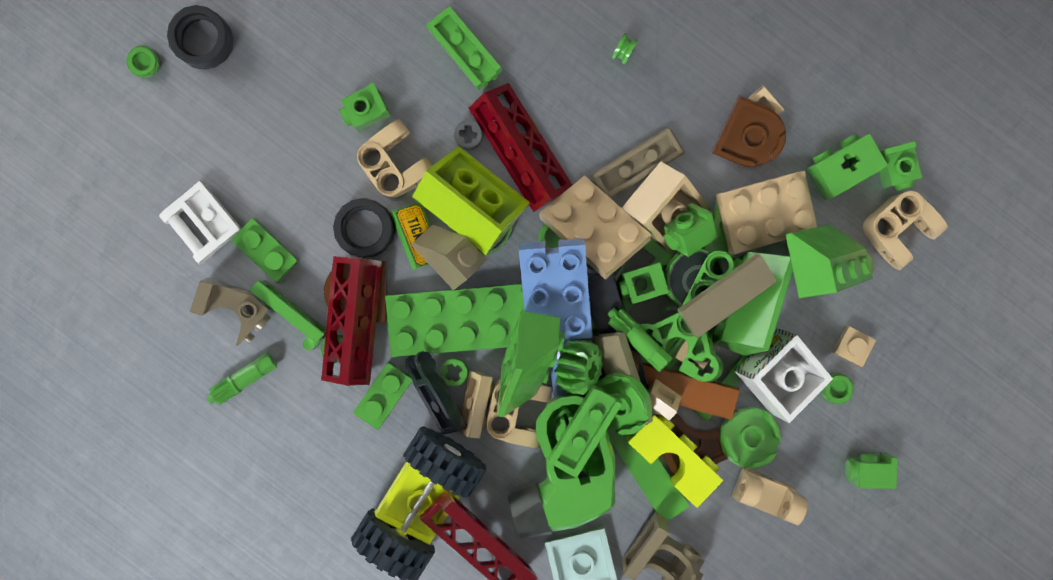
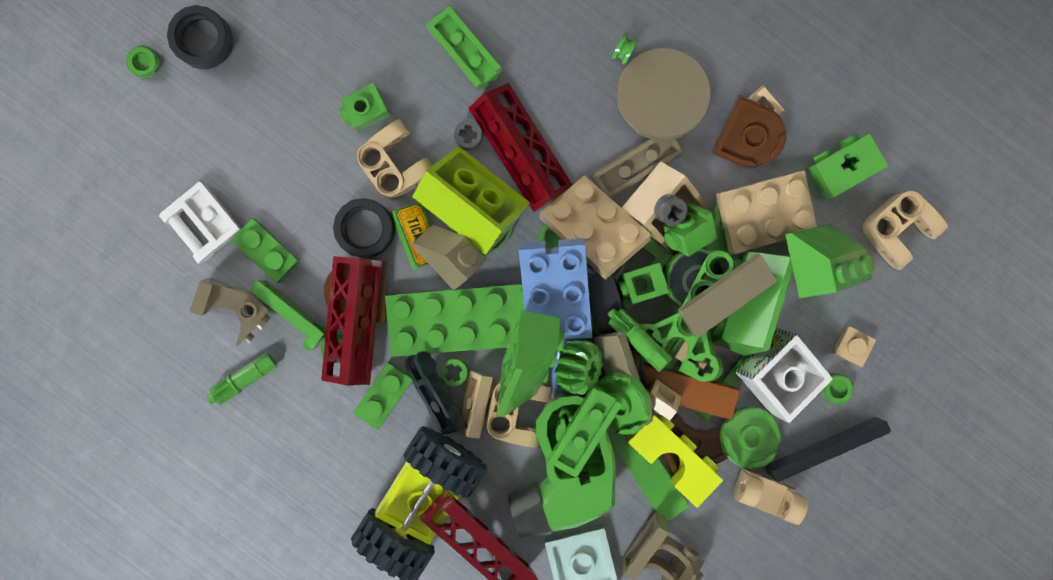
(663, 94): none -> dark tan tile
(677, 212): none -> dark grey bush
(827, 449): none -> black tile
(872, 471): bright green brick -> none
(893, 174): bright green brick -> none

